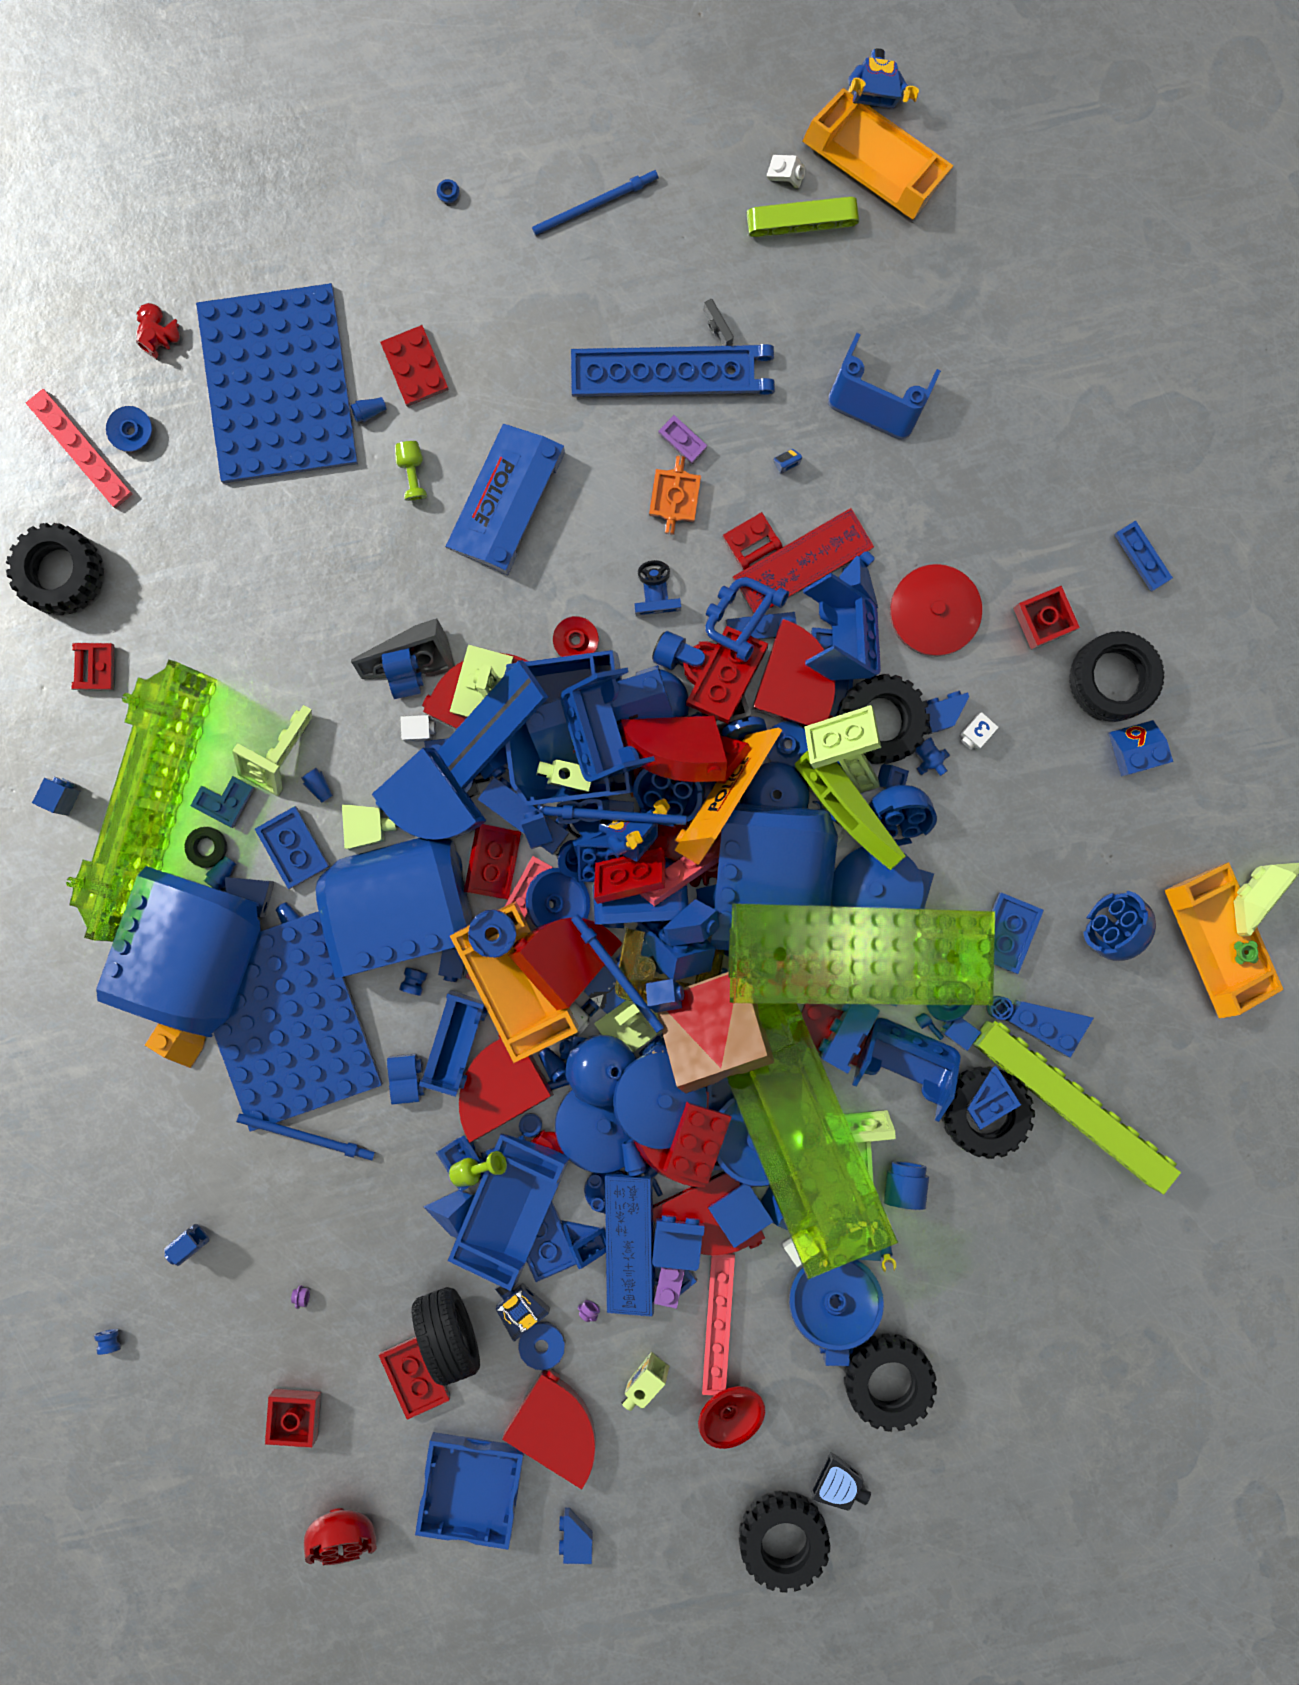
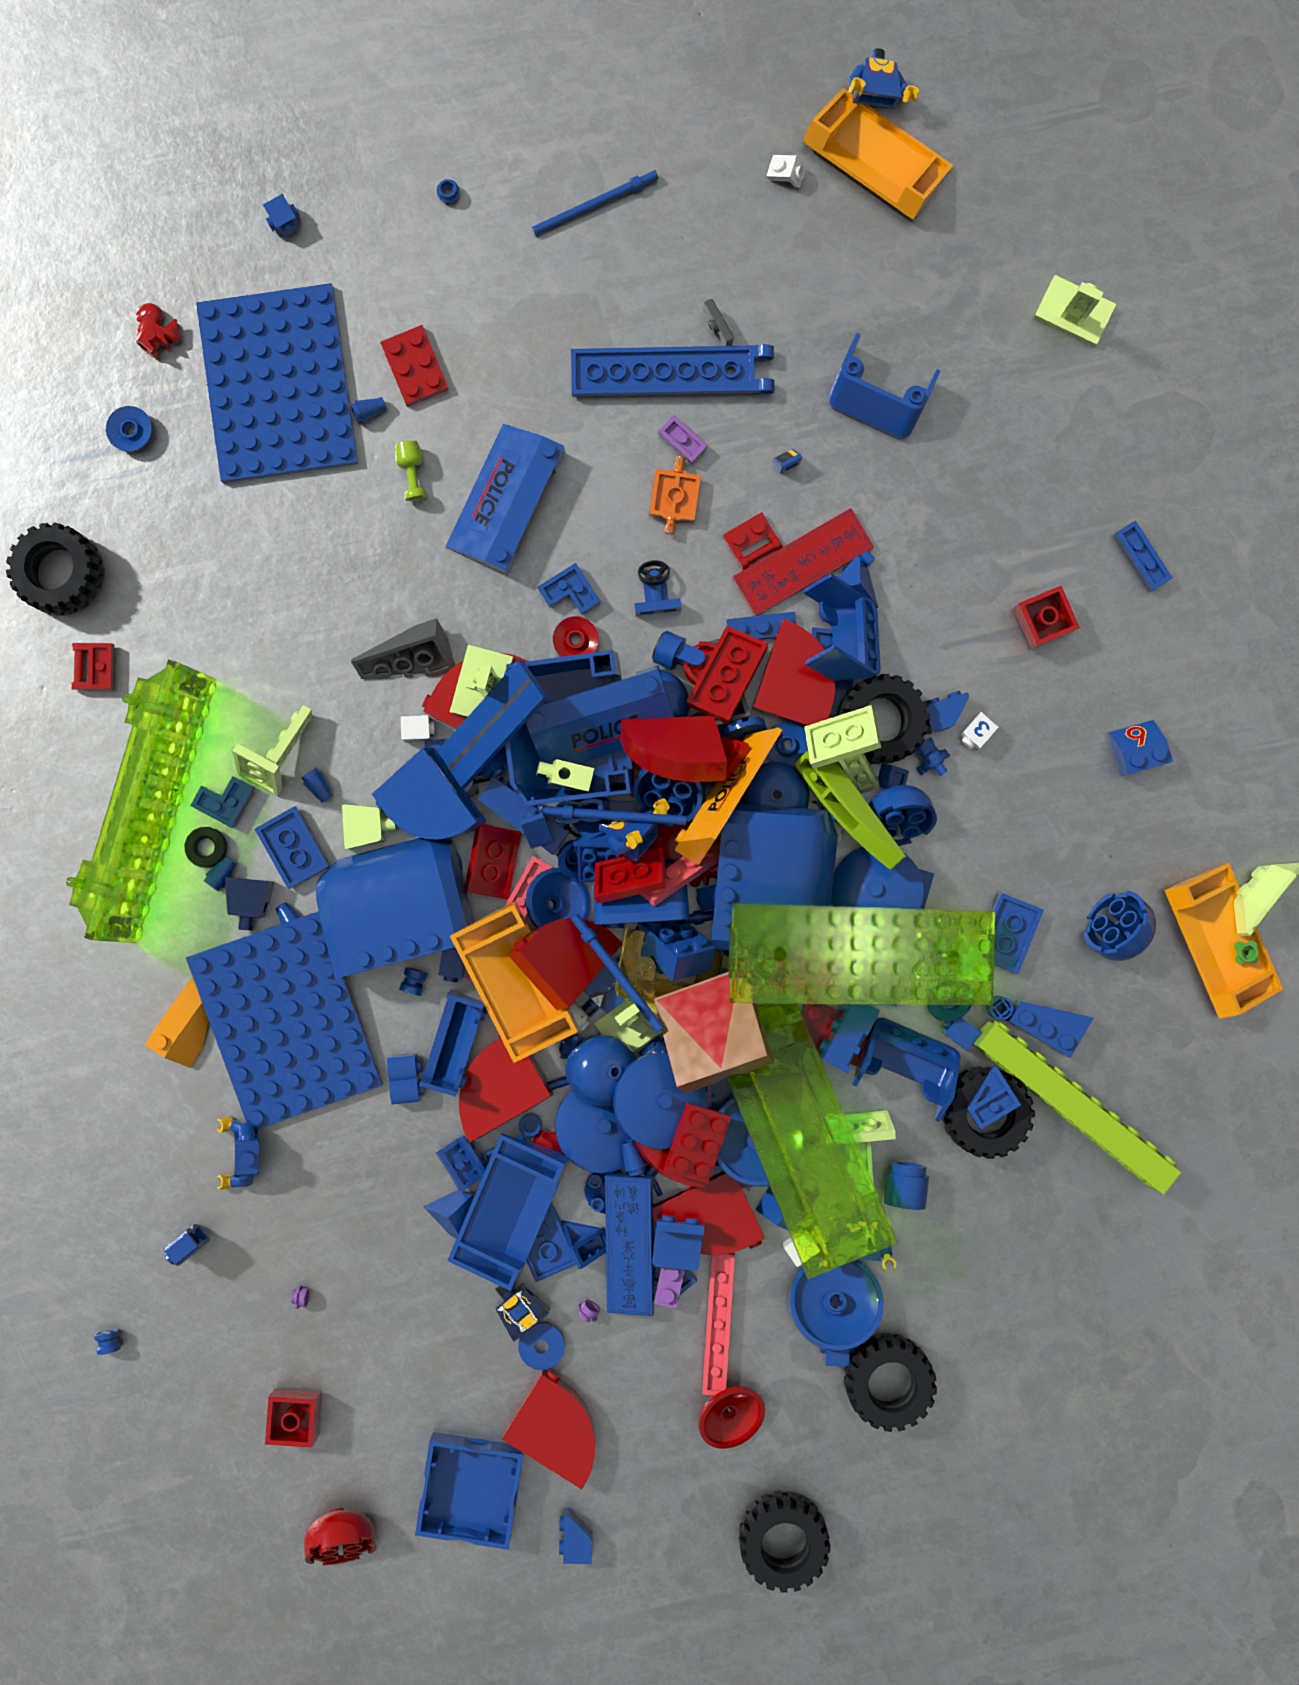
(56, 795): blue brick -> none
(79, 448): coral plate -> none
(179, 953): blue slope -> none
(245, 1154): none -> blue torso
(282, 216): none -> blue brick
(349, 1149): blue bar -> none
(402, 674): blue brick -> none
(411, 1379): red plate -> none
(445, 1336): black tyre -> none
(468, 1171): lime piece -> none
(478, 937): blue tile -> none
(553, 1065): blue cone -> none
(570, 583): none -> blue plate
(595, 728): blue windscreen -> none
(645, 1382): yellowish green torso -> none
(664, 995): blue brick -> none
(692, 924): blue slope -> none
(727, 596): blue bar -> none
(740, 1214): blue tile -> none
(802, 216): lime beam -> none
(839, 1485): torso -> none
(924, 1020): blue hand -> none
(936, 610): red dish -> none
(1075, 310): none -> yellowish green piece
(1149, 675): black tyre -> none

